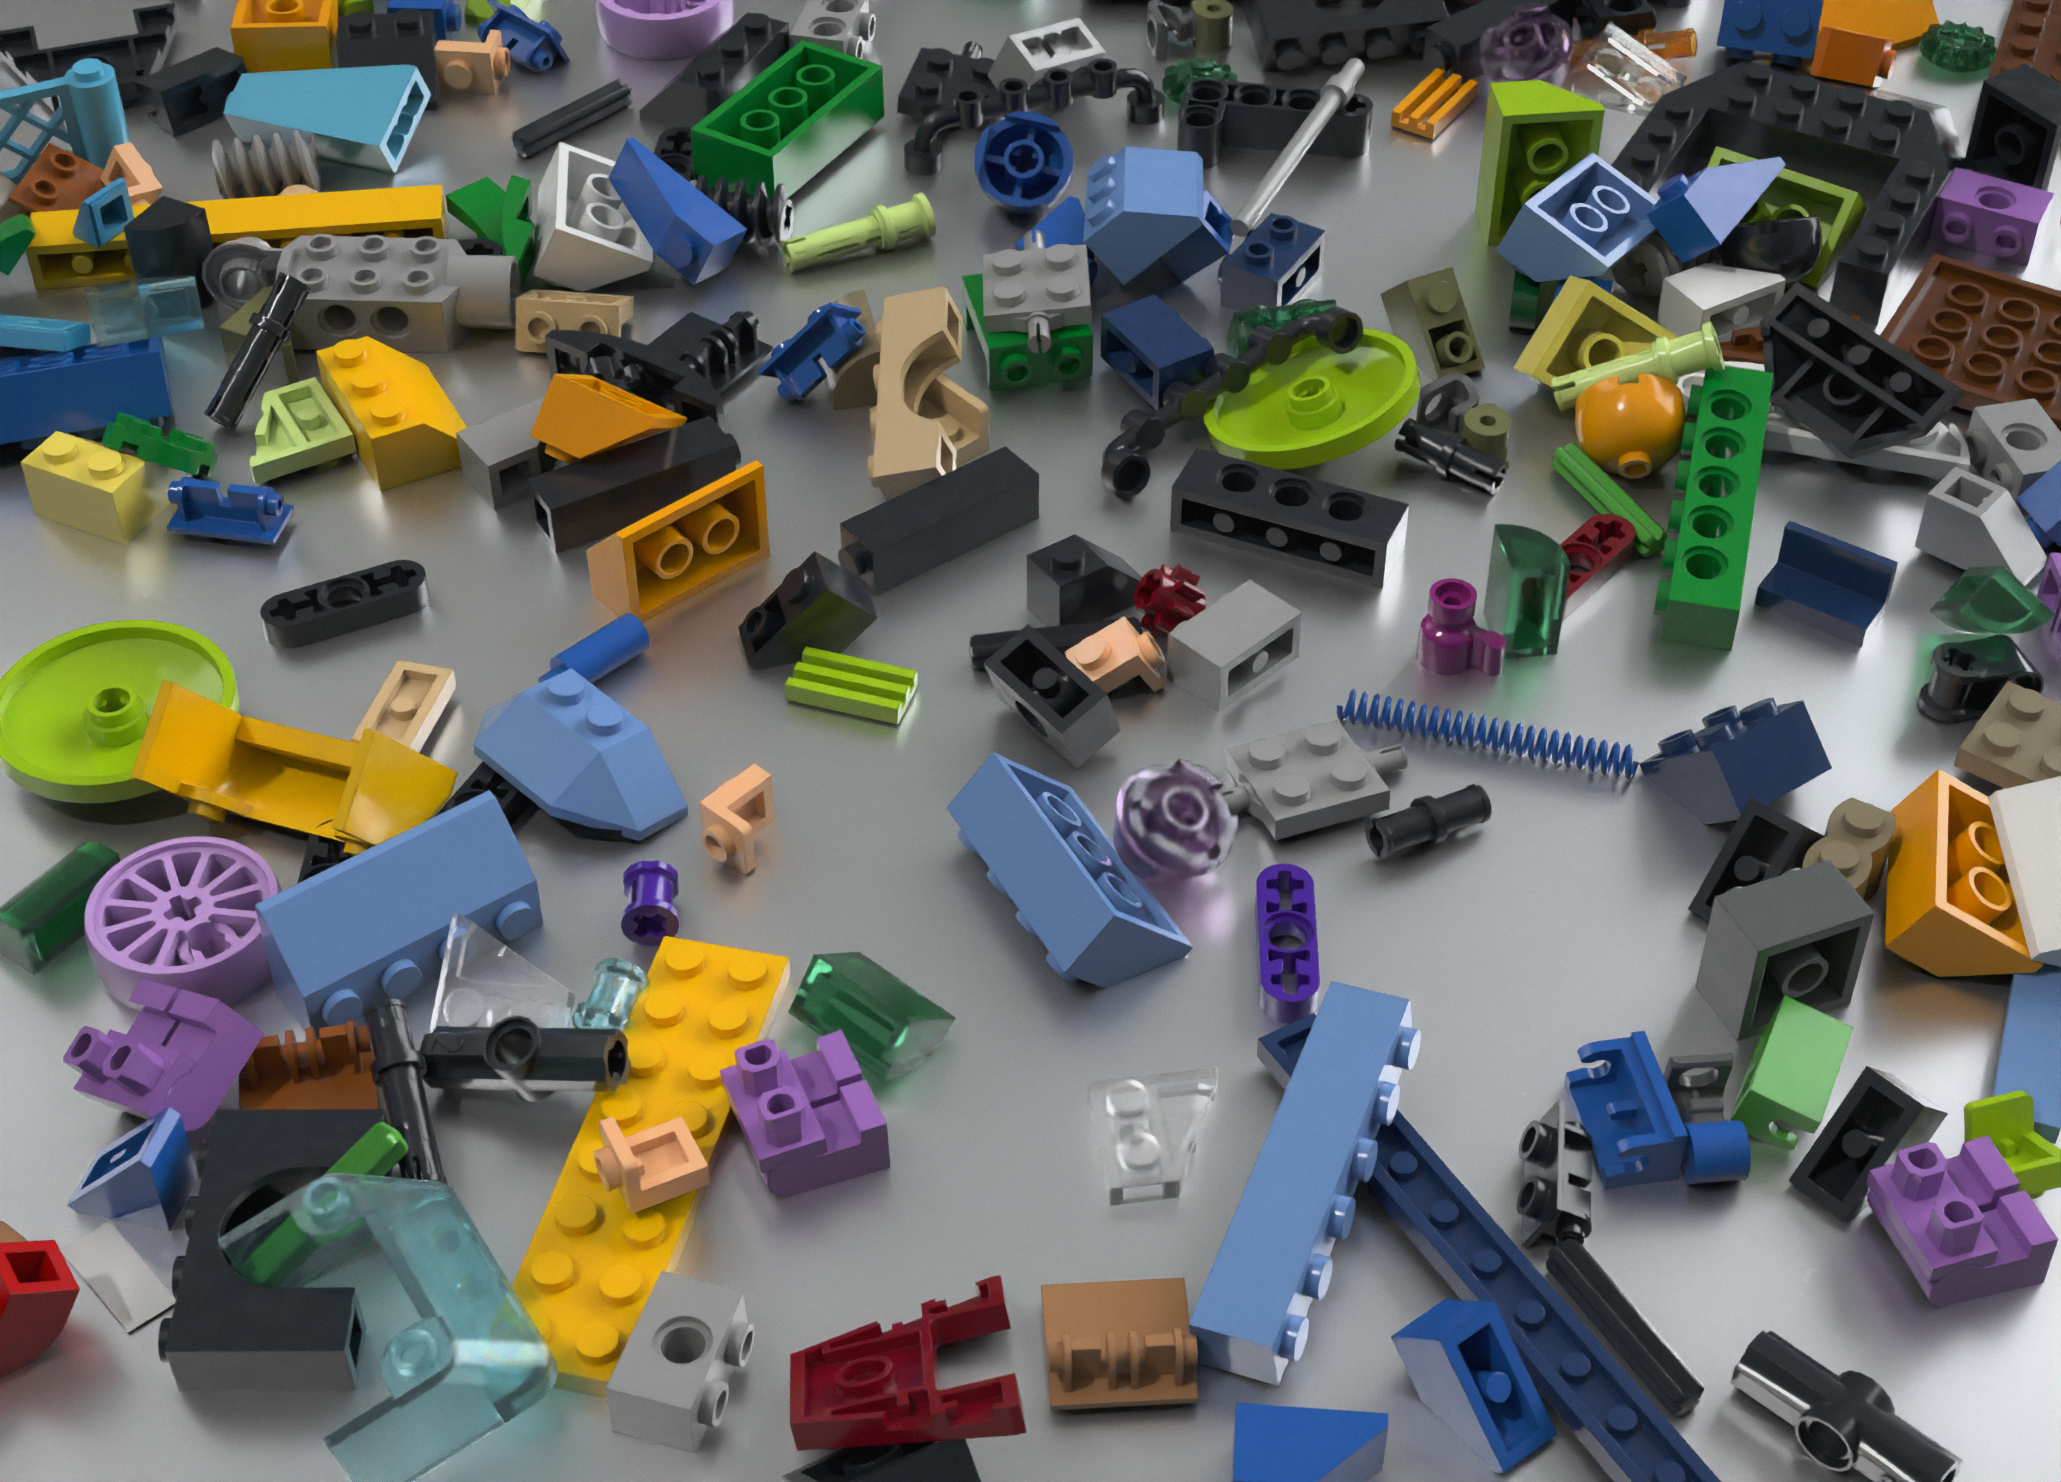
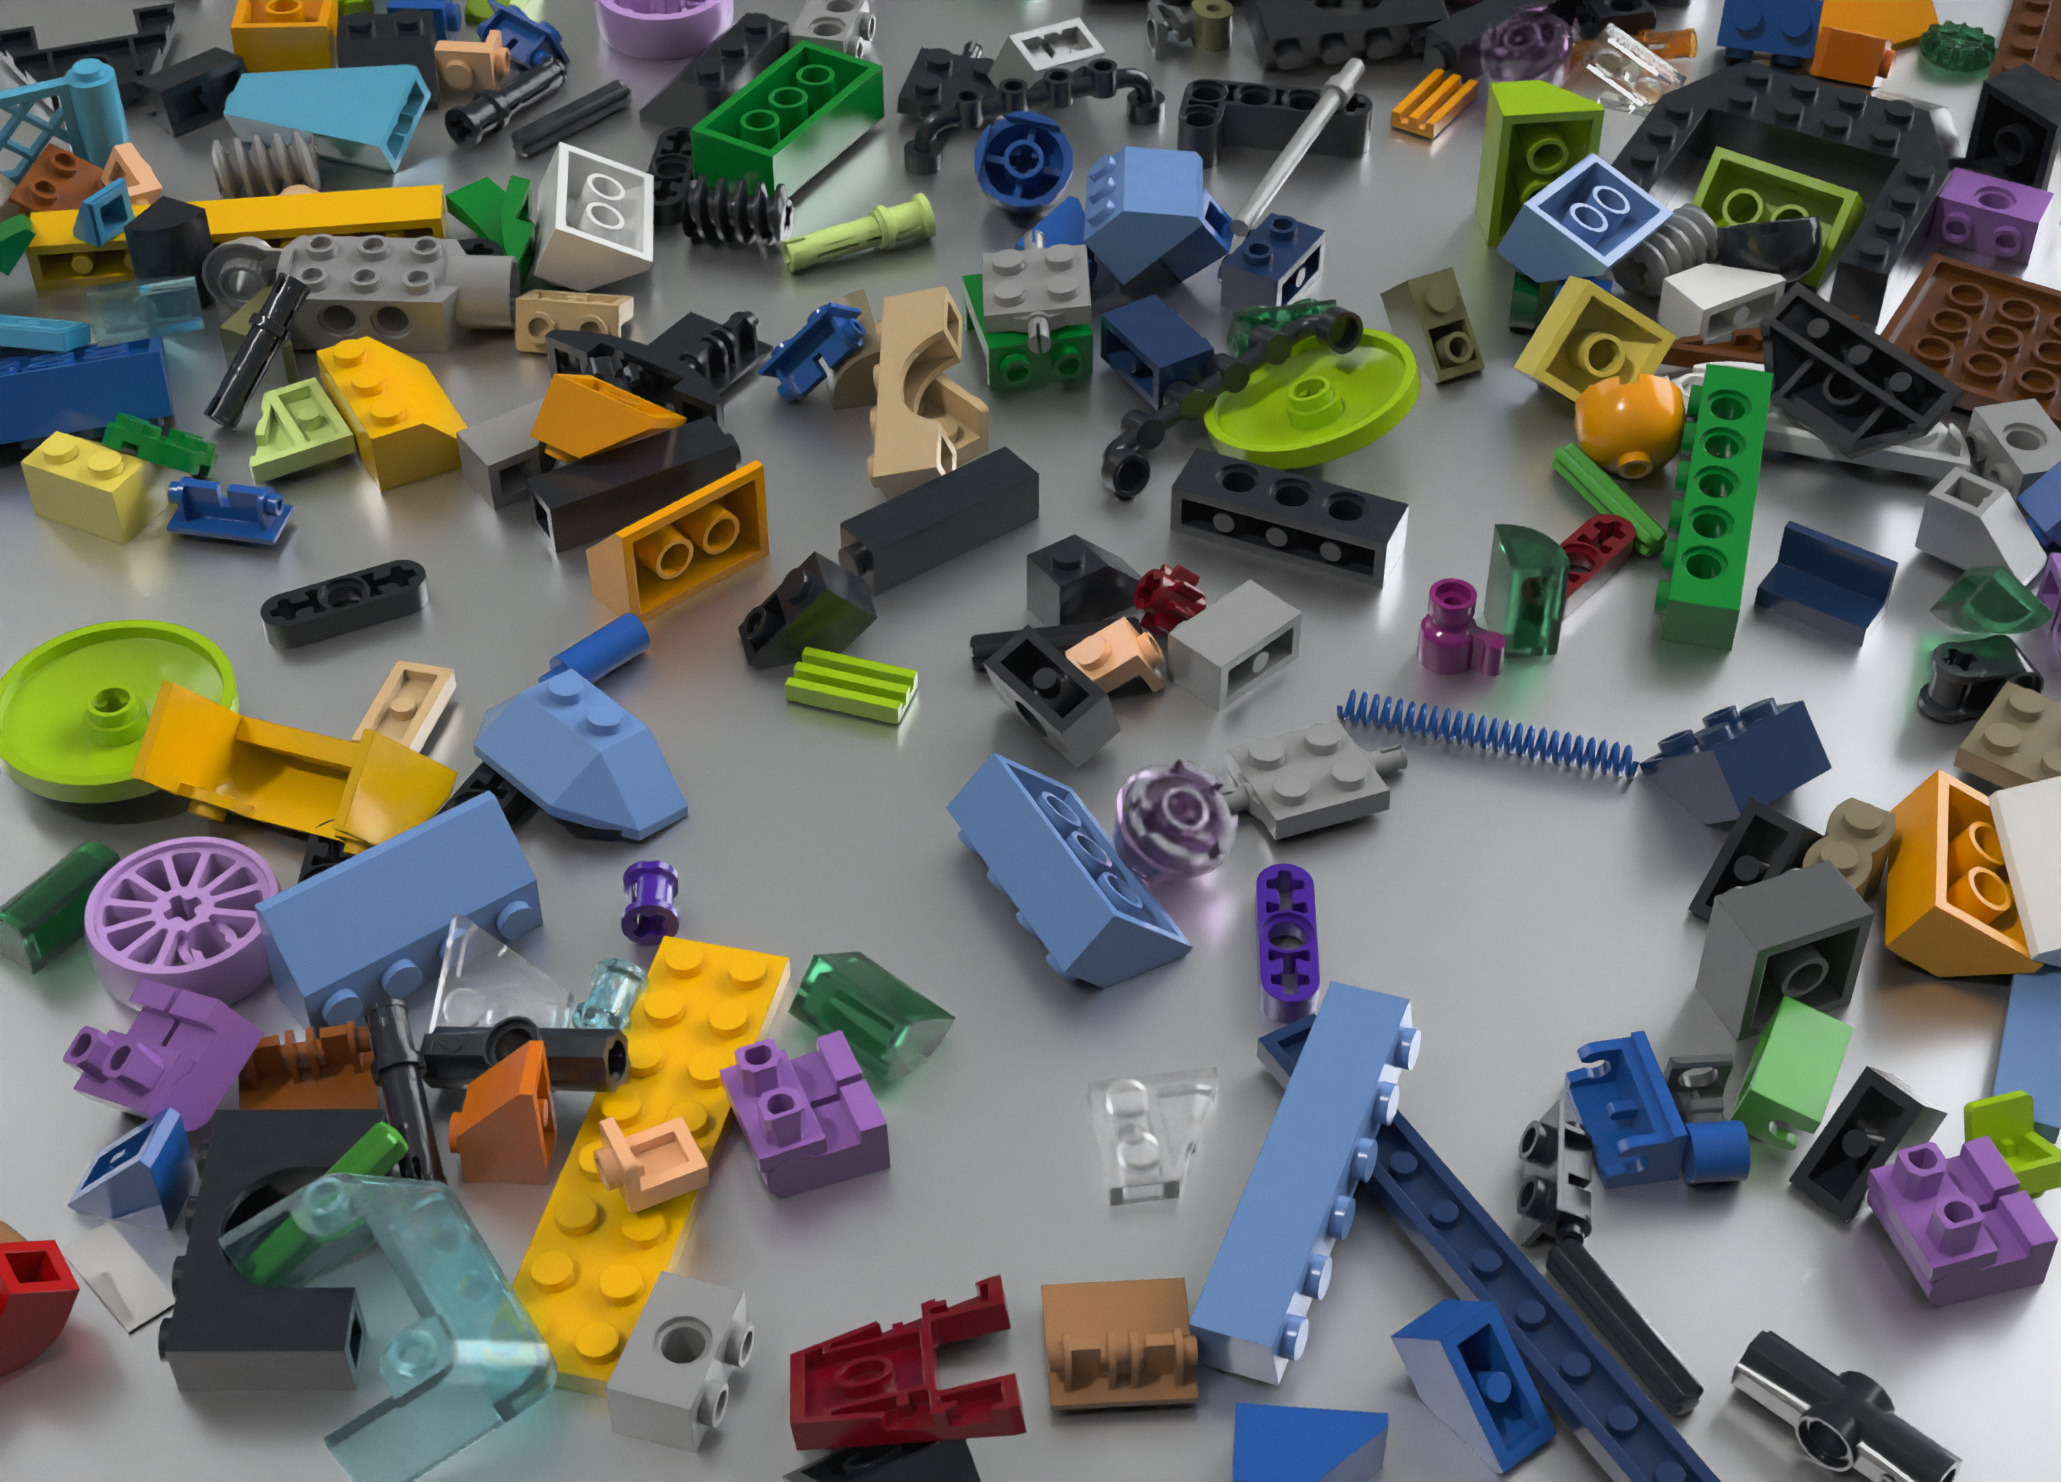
(493, 108): none -> black pin
(508, 1121): none -> orange slope
(674, 215): blue slope -> none
(735, 814): light nougat bracket -> none
(1184, 72): clear green gear -> none
(1428, 820): black pin -> none
(1451, 456): black pin -> none
(1483, 426): leg -> none
(1665, 359): yellowish green pin -> none
(1707, 206): slope -> none

